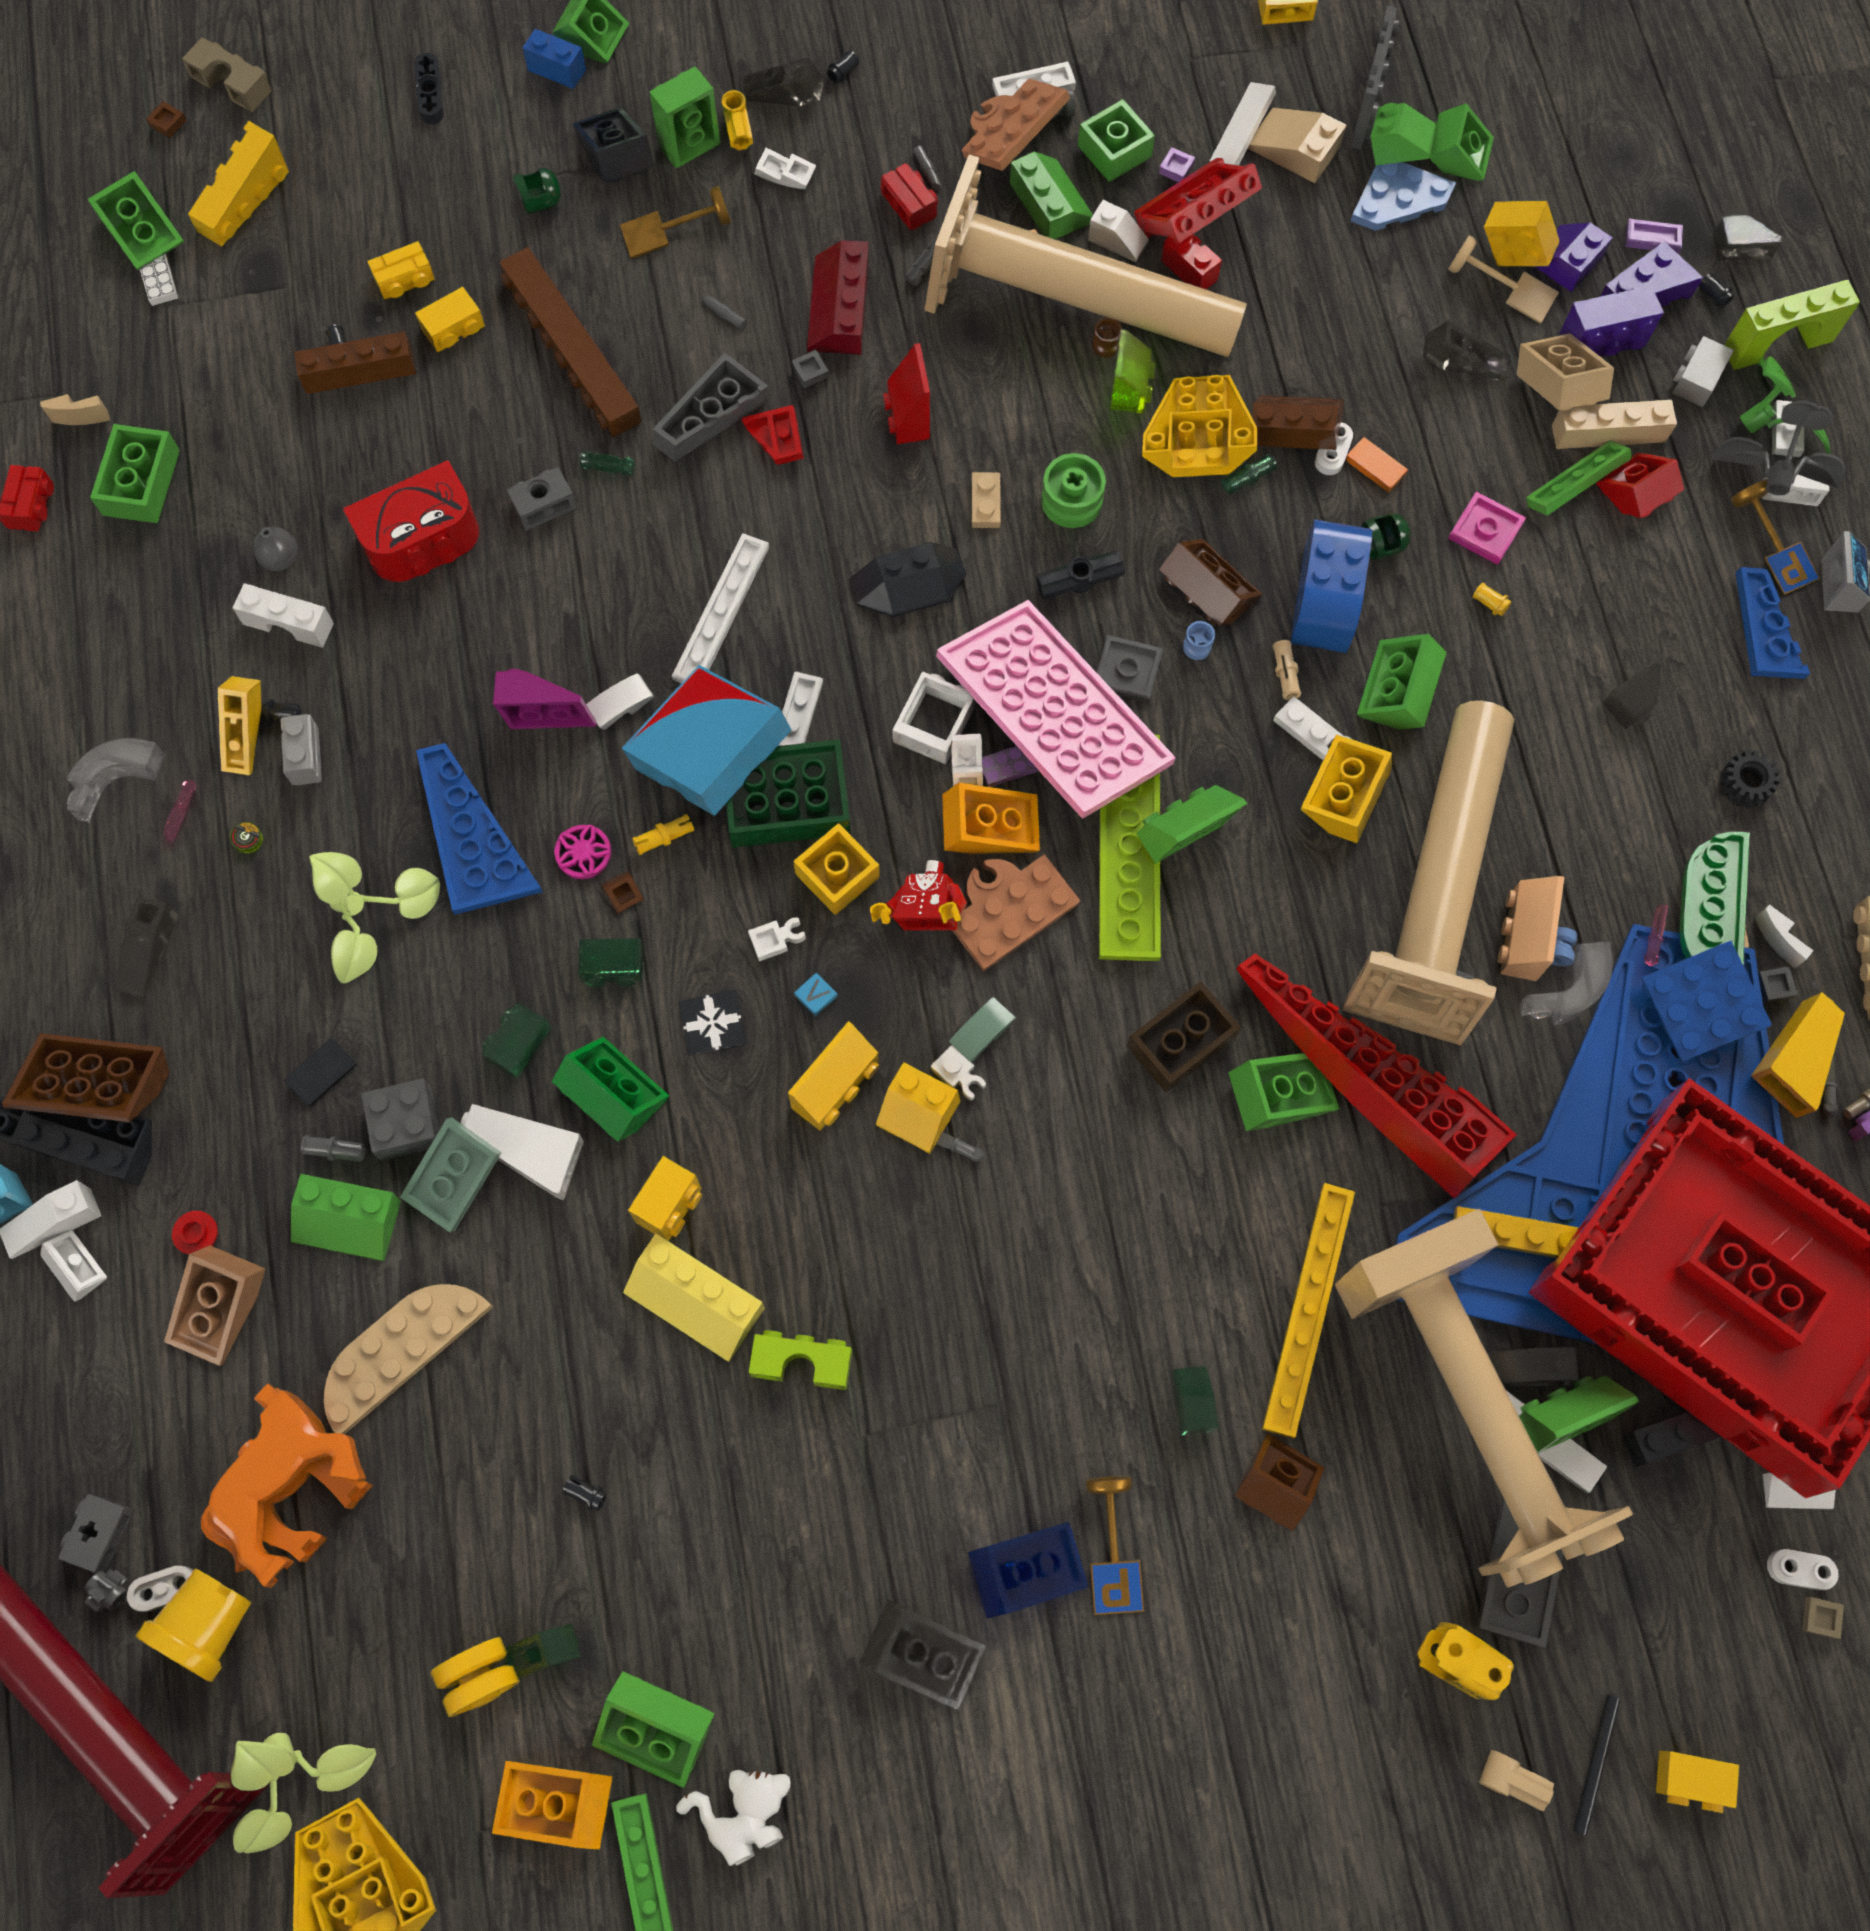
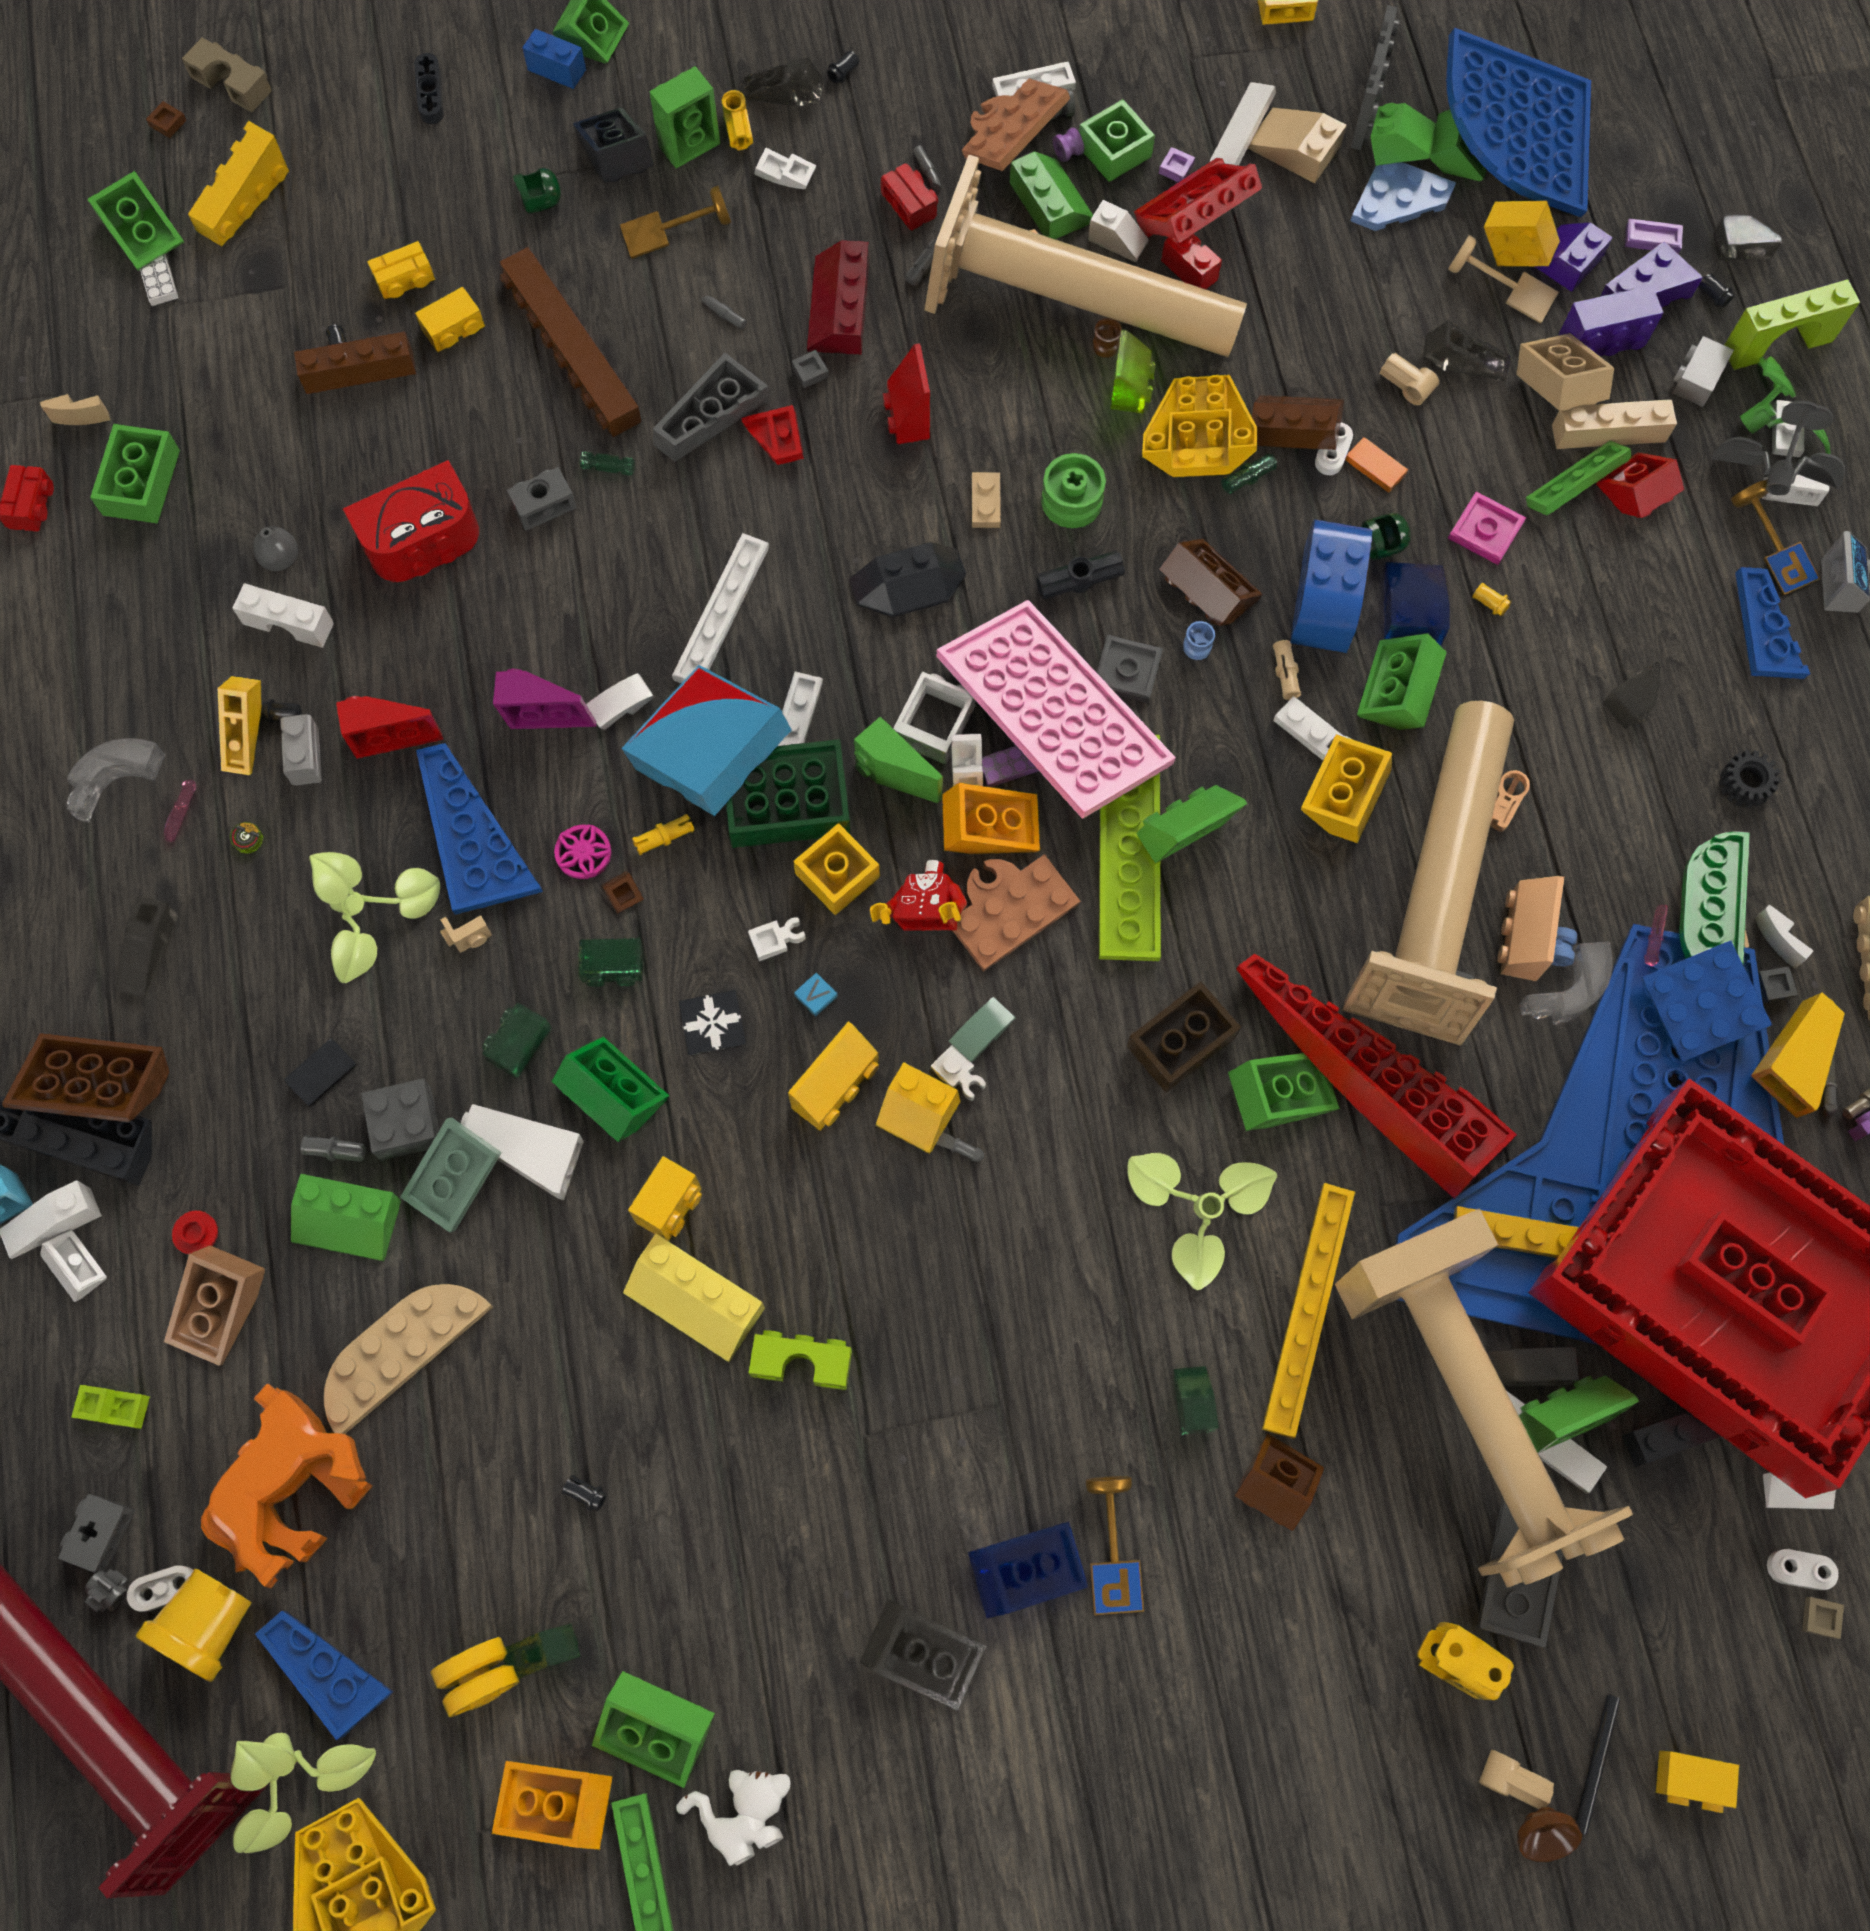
(110, 1406): none -> lime slope
(324, 1676): none -> blue wing
(383, 726): none -> red slope
(469, 935): none -> tan bracket
(895, 763): none -> bright green slope
(1068, 144): none -> medium lavender wheel
(1200, 1256): none -> yellowish green plant
(1415, 383): none -> tan piece
(1416, 601): none -> clear blue slope
(1506, 803): none -> light nougat piece
(1522, 120): none -> blue plate
(1548, 1835): none -> reddish brown piece

